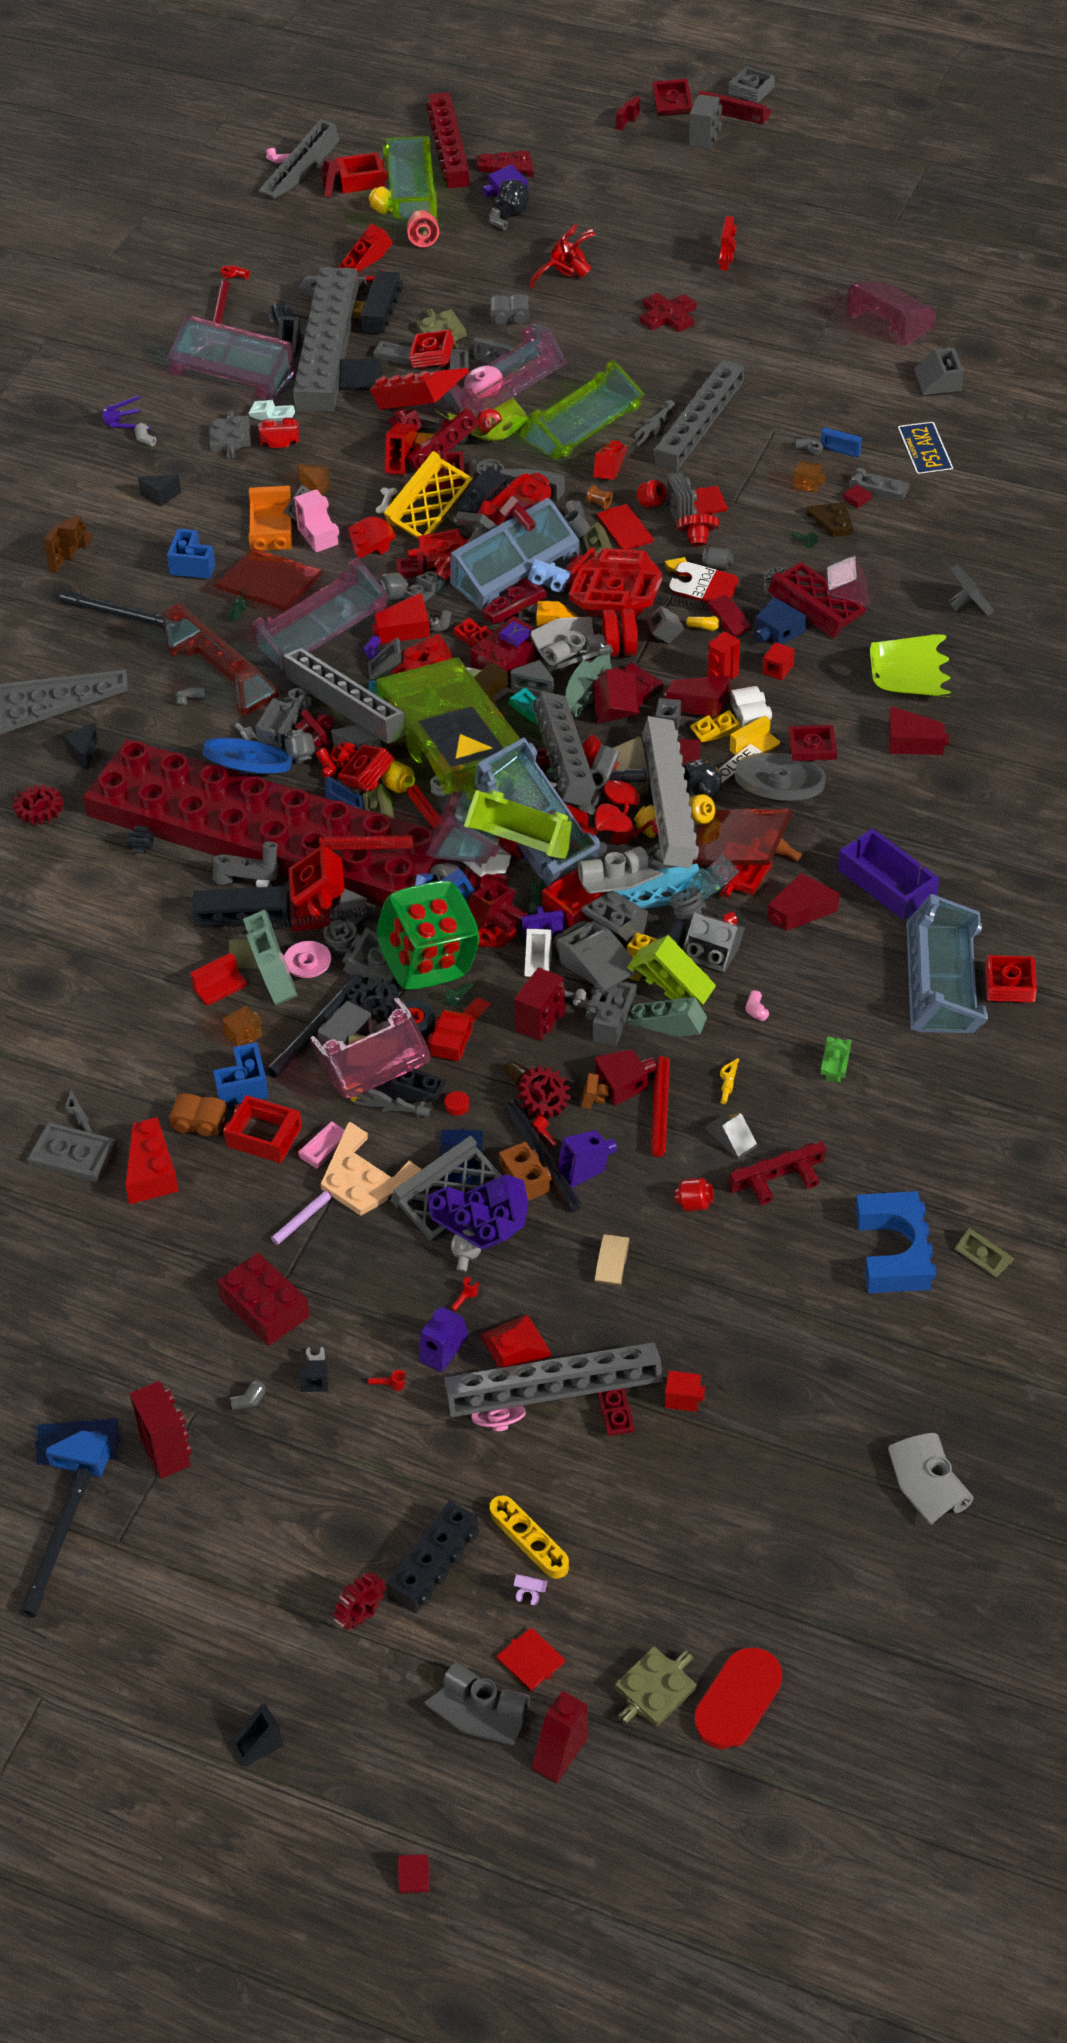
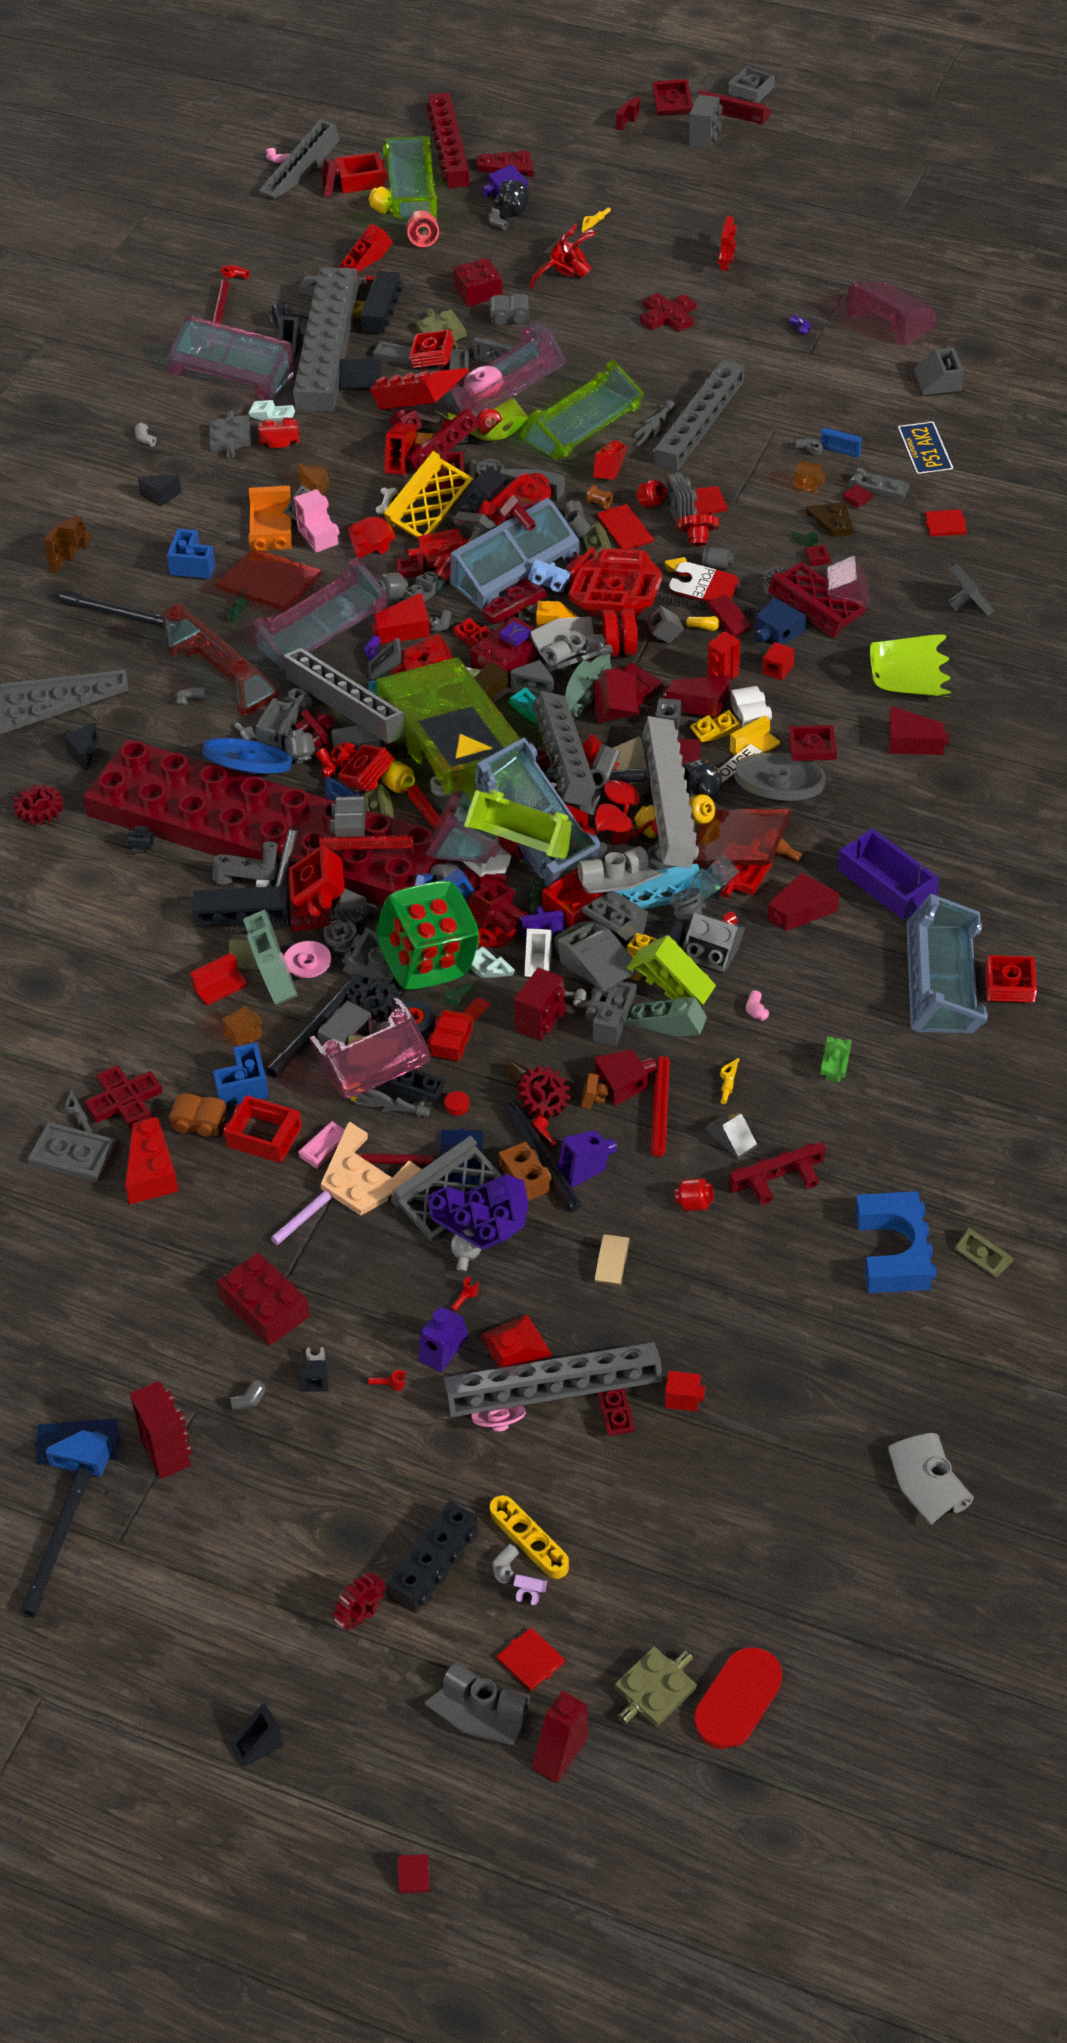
(112, 414): dark purple plant -> none
(123, 1096): none -> dark red plate
(286, 857): none -> flat silver bar
(349, 817): none -> dark grey brick
(397, 1158): none -> dark red bar
(477, 281): none -> dark red brick
(488, 966): none -> light aqua slope
(501, 1564): none -> light grey arm
(590, 221): none -> yellow hand
(803, 324): none -> dark purple arm
(817, 555): none -> dark red tile
(945, 522): none -> red piece

